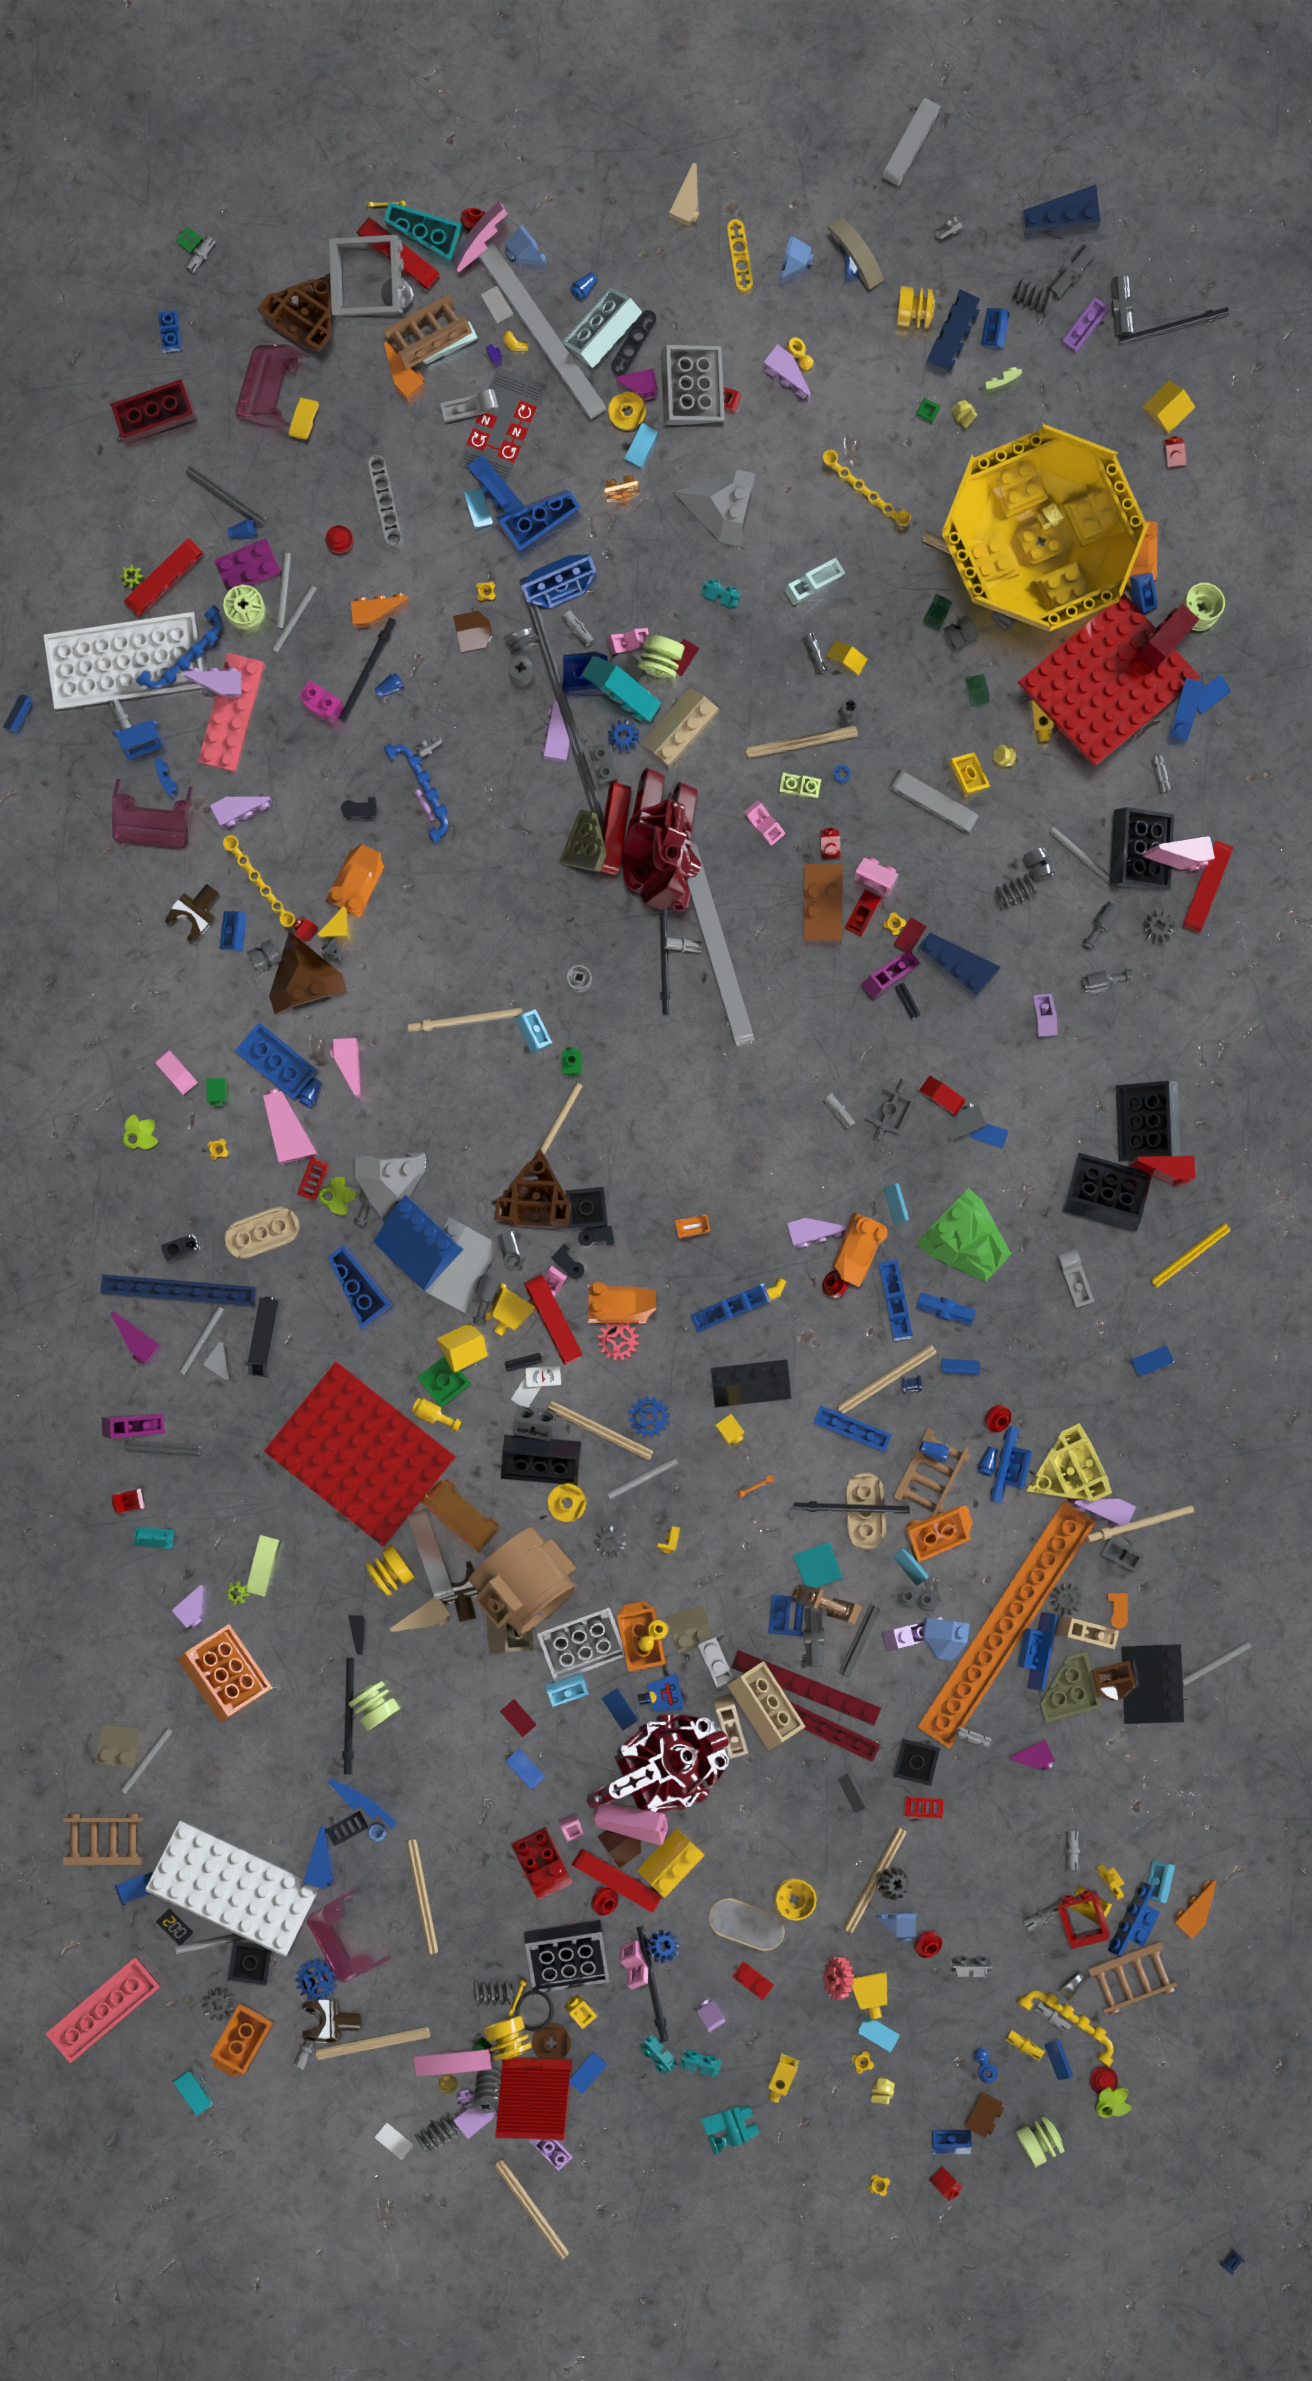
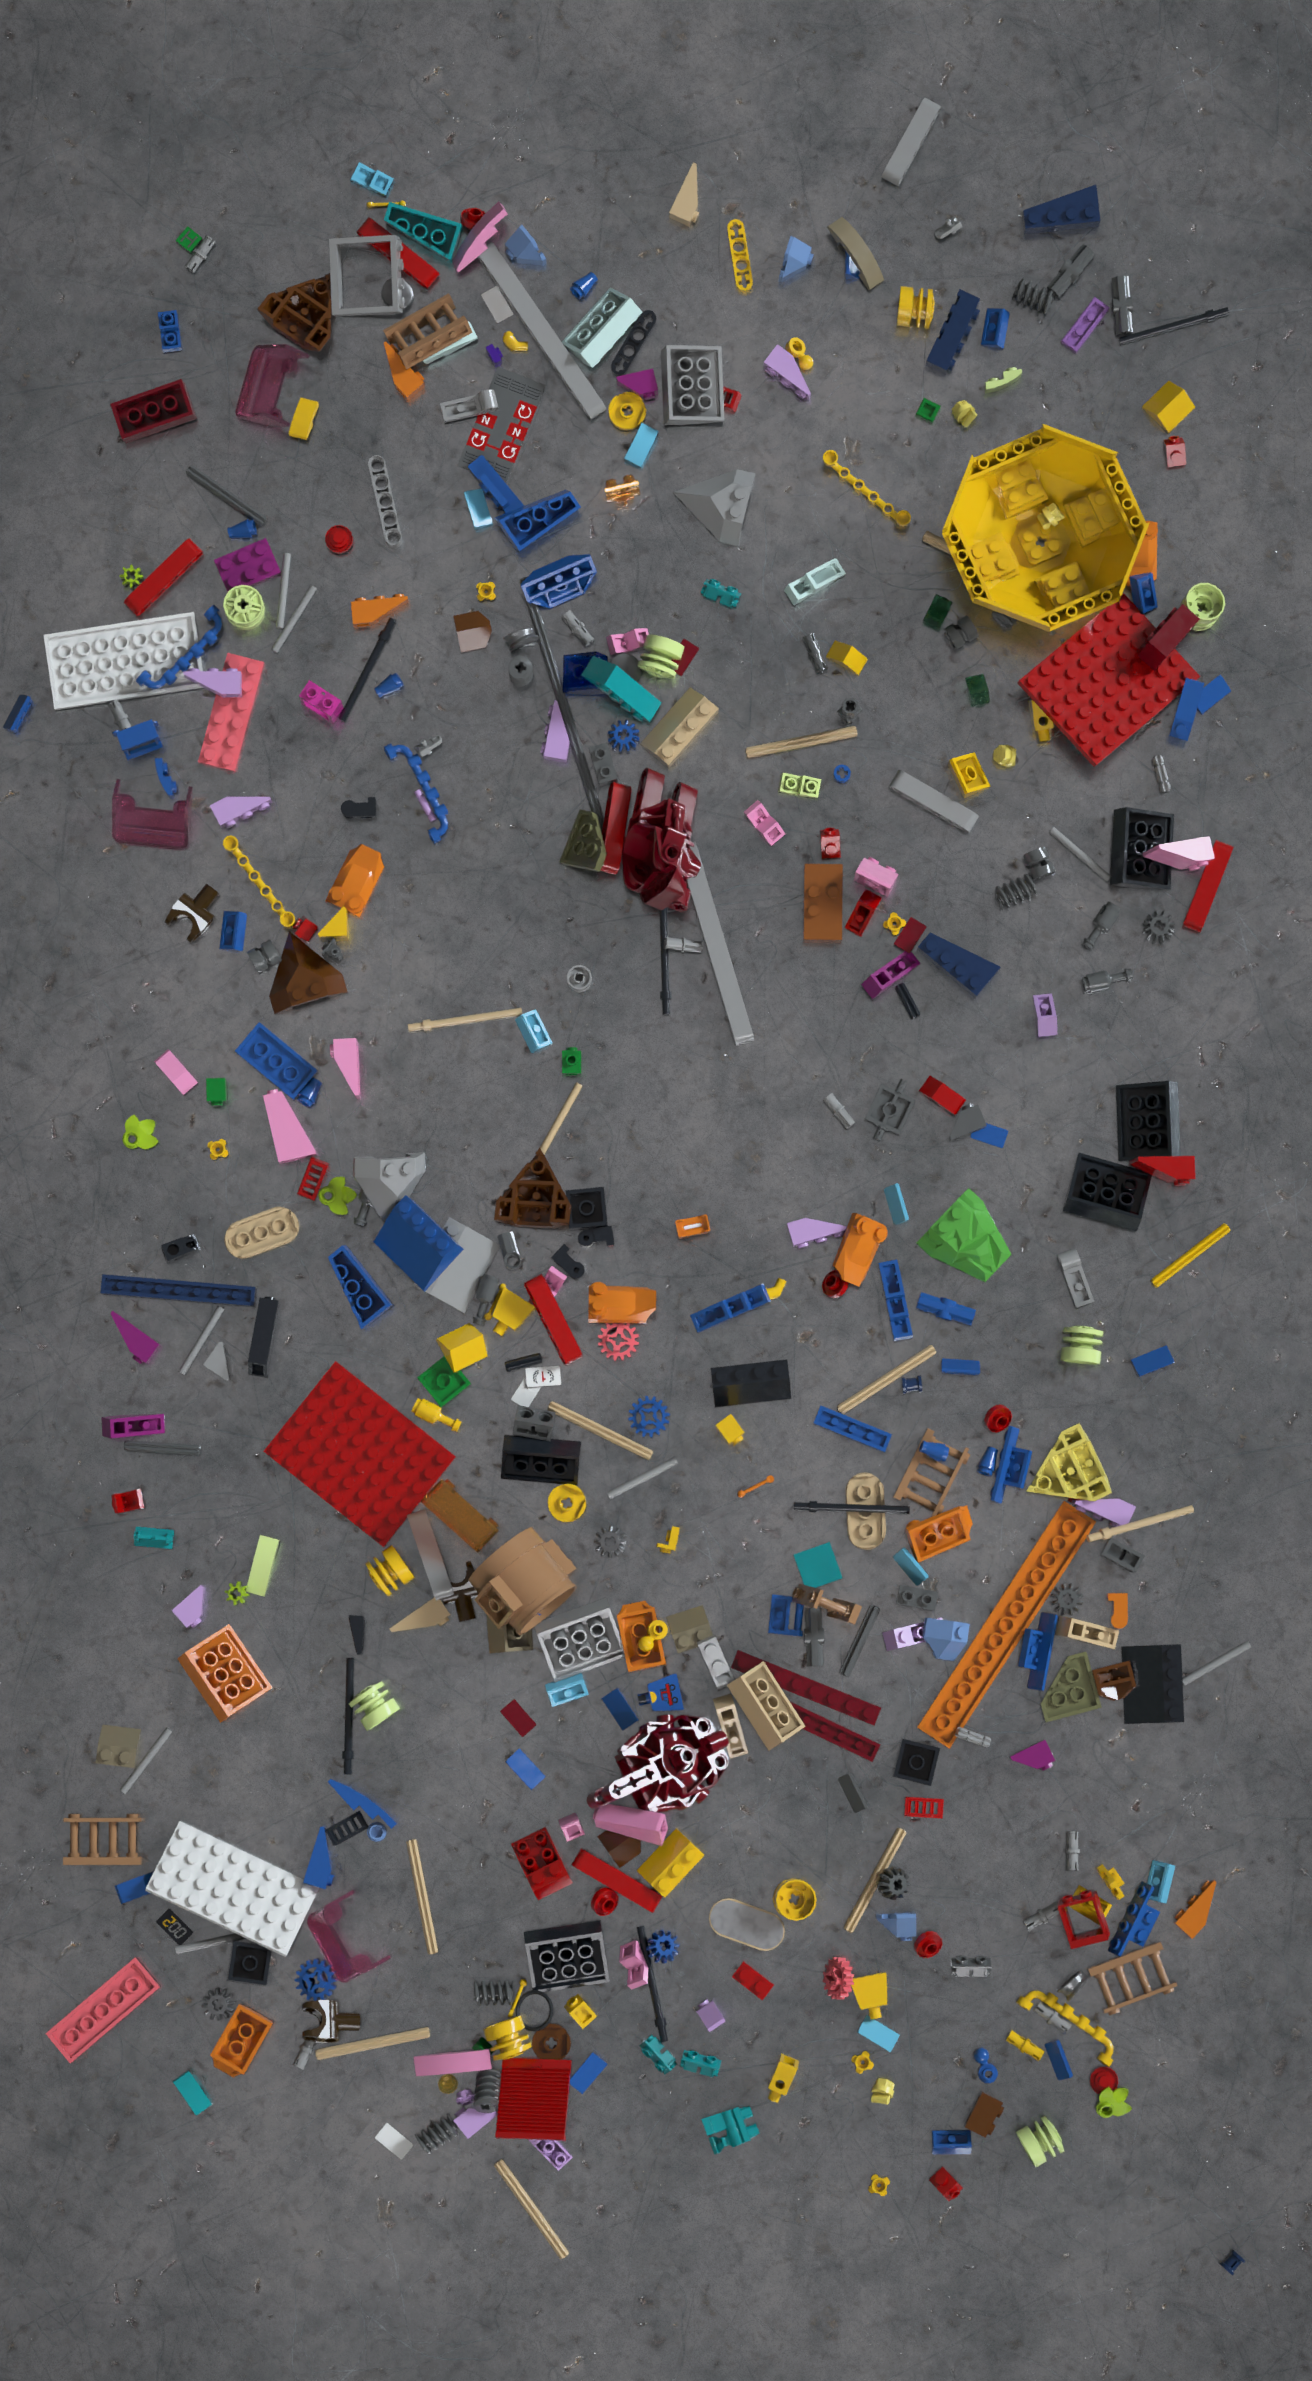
(371, 179): none -> medium azure slope
(1081, 1345): none -> yellowish green wheel

